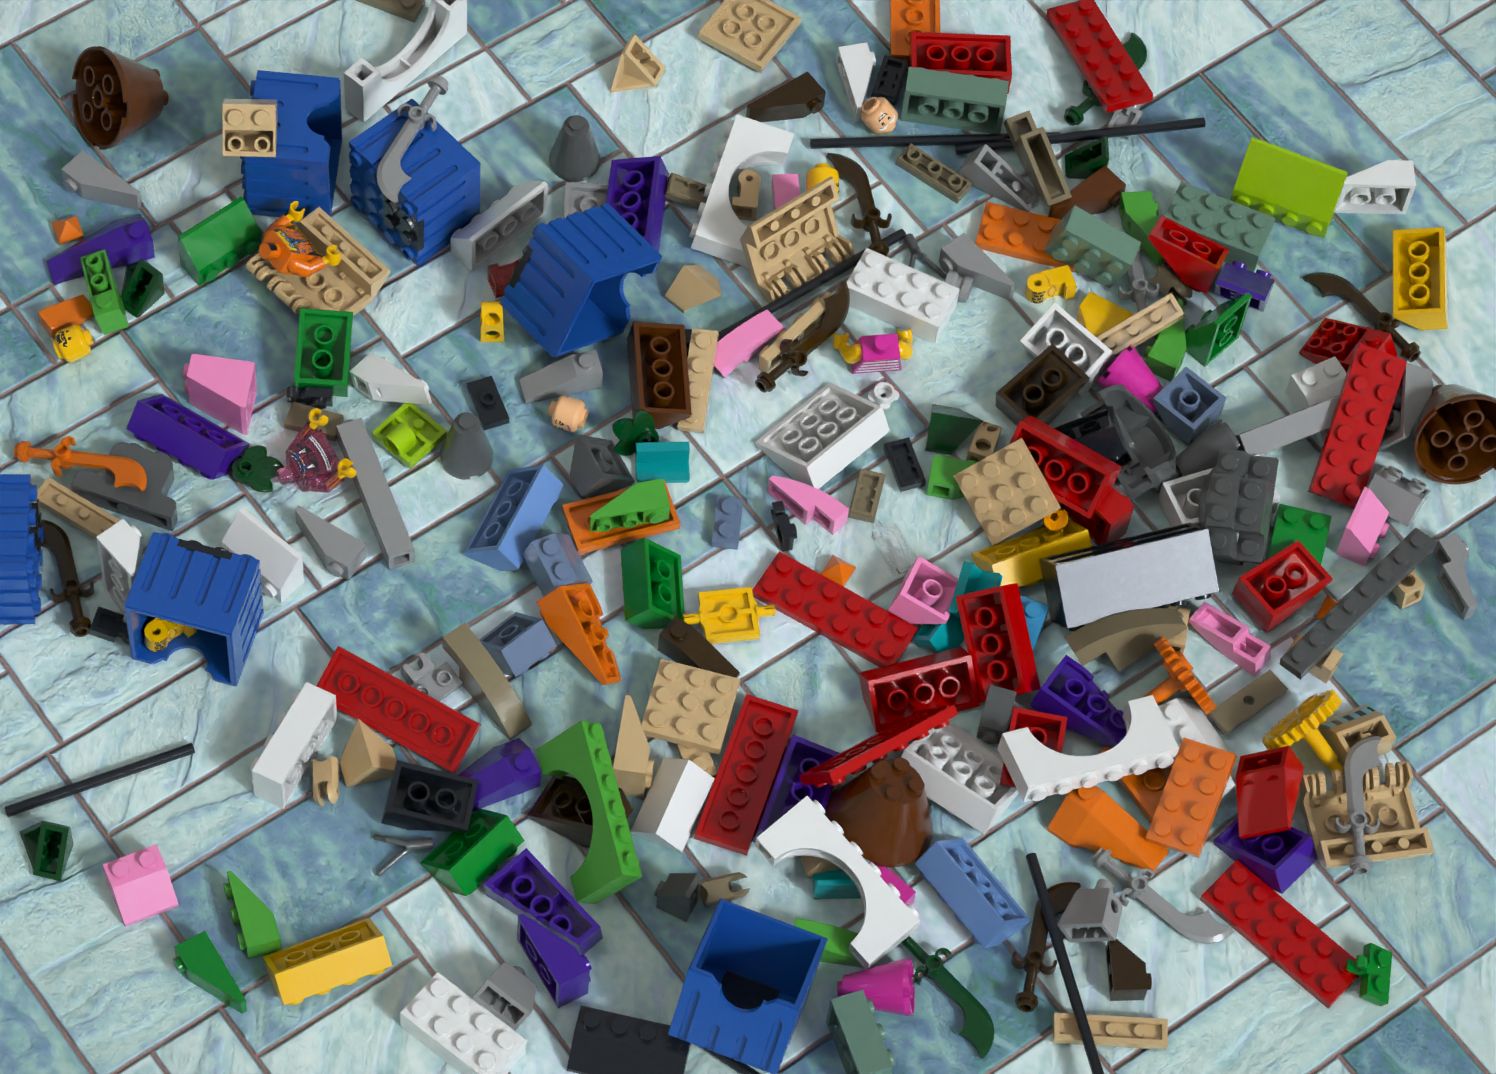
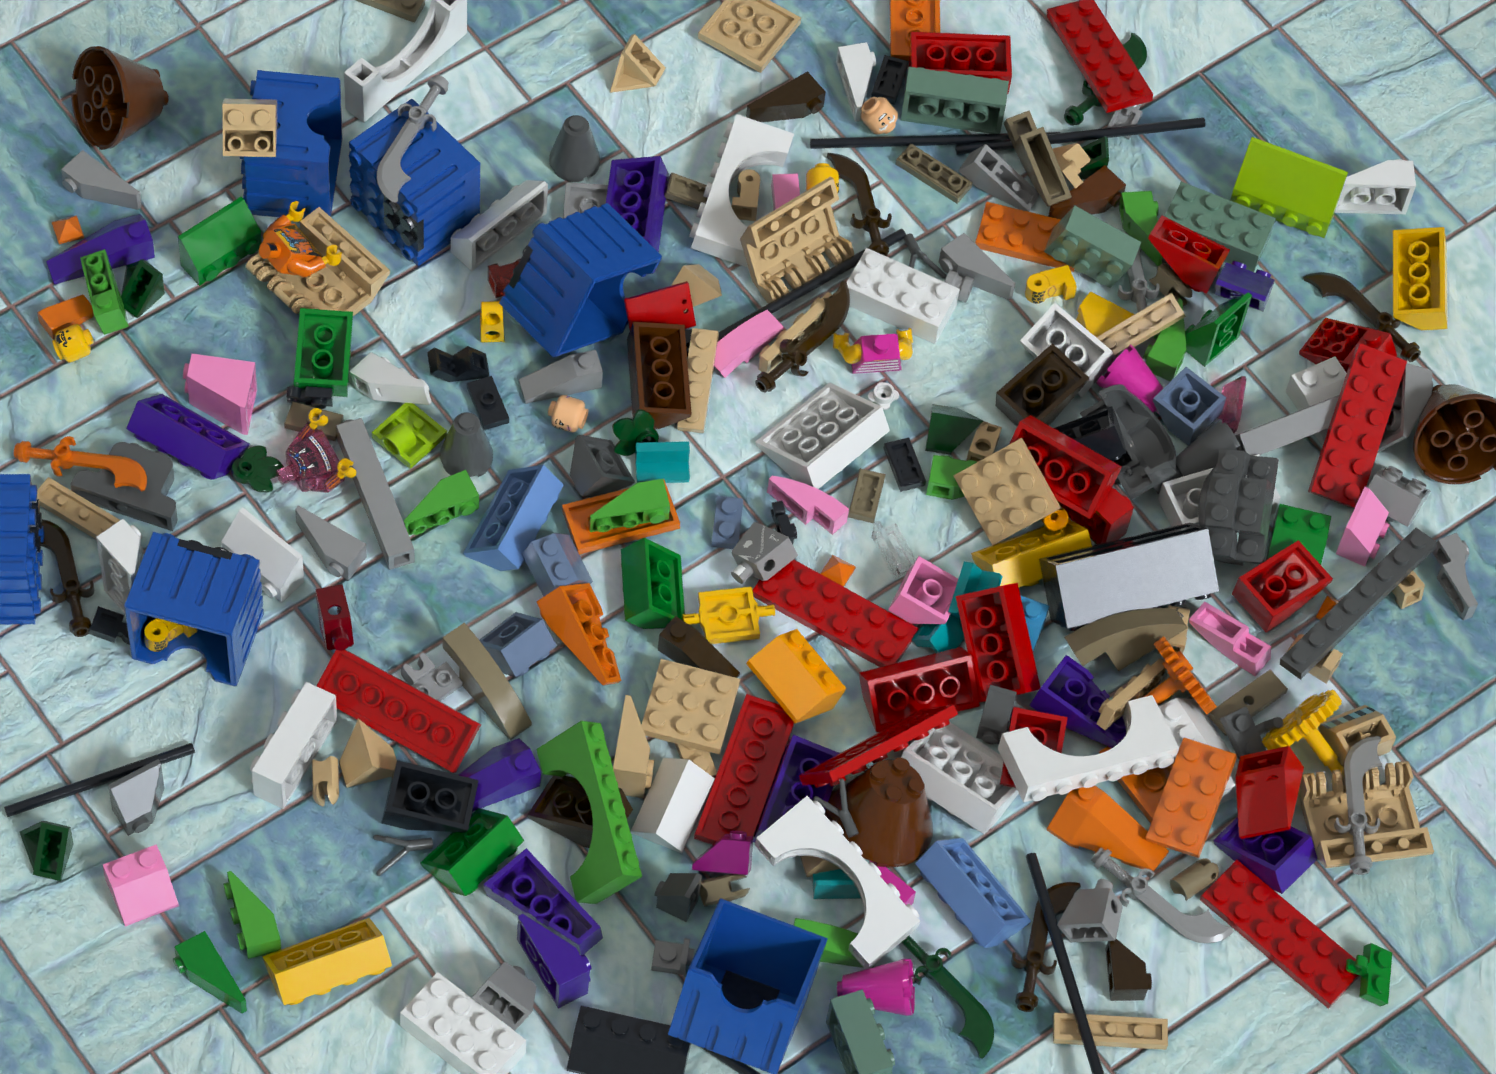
(137, 797): none -> slope
(334, 628): none -> dark red torso
(446, 501): none -> bright green slope
(462, 366): none -> black slope
(662, 306): none -> red container
(672, 957): none -> light grey bracket
(728, 855): none -> magenta slope
(761, 553): none -> light grey torso
(797, 676): none -> light orange slope
(844, 814): none -> dark grey plant
(1071, 160): none -> tan slope
(1136, 688): none -> tan plate
(1194, 878): none -> dark tan piece
(1232, 408): none -> clear pink slope
(1244, 734): none -> dark grey plate

